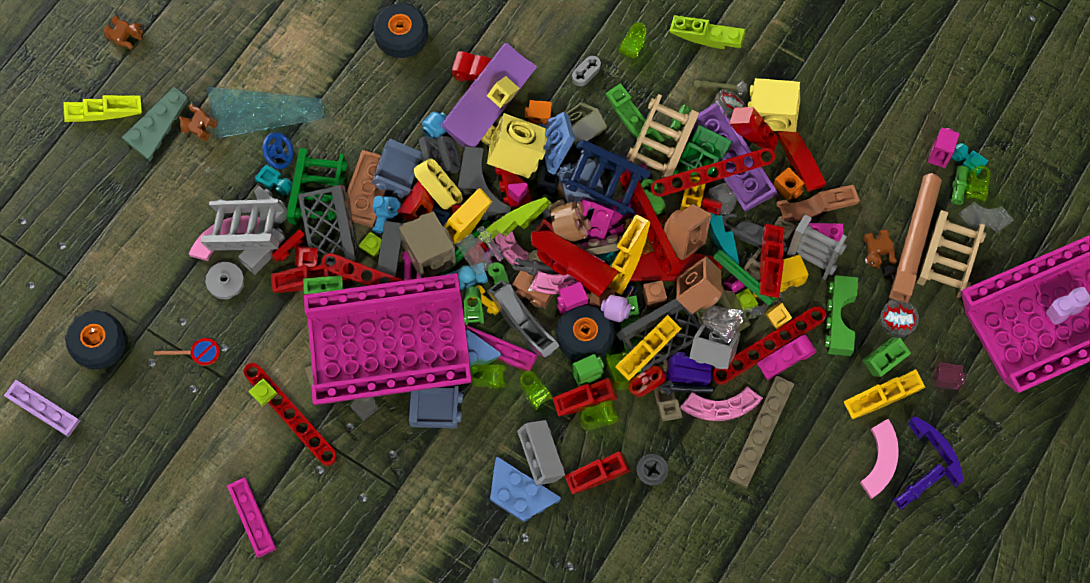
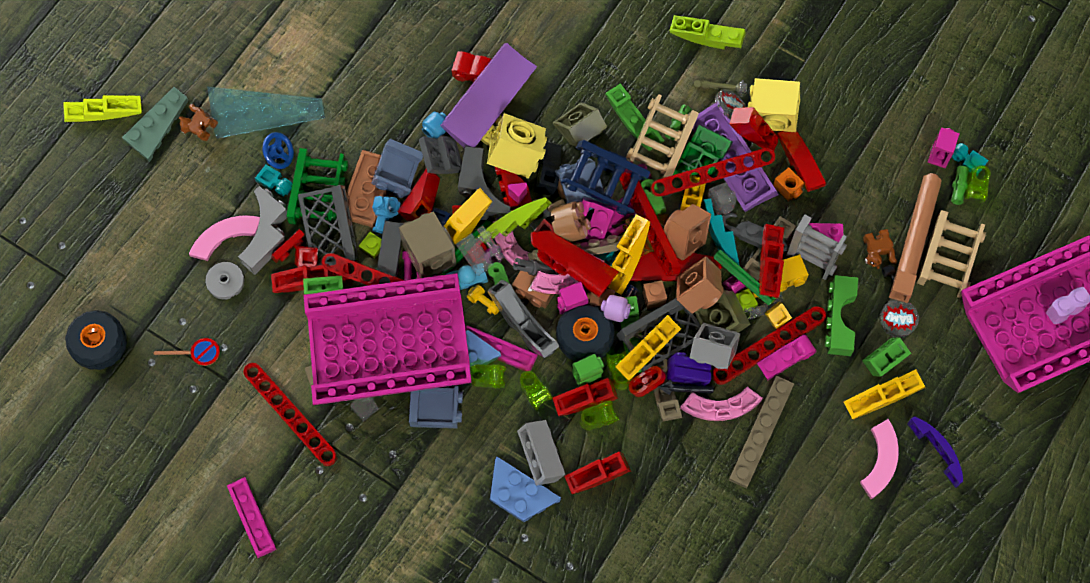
(42, 408): lavender plate -> none
(122, 31): dark orange animal -> none
(249, 240): light grey fence -> none
(262, 392): lime plate -> none
(400, 30): black wheel -> none
(438, 184): light yellow beam -> none
(473, 308): bright green piece -> none
(503, 91): light yellow brick -> none
(538, 112): orange brick -> none
(559, 140): medium blue wing -> none
(584, 69): light grey beam -> none
(632, 42): clear neon green piece -> none
(649, 461): dark grey gear -> none
(712, 206): red slope -> none
(723, 321): clear wing -> none
(819, 203): nougat piece -> none
(914, 491): dark purple pin -> none
(949, 376): clear pink brick -> none
(994, 218): clear tile -> none

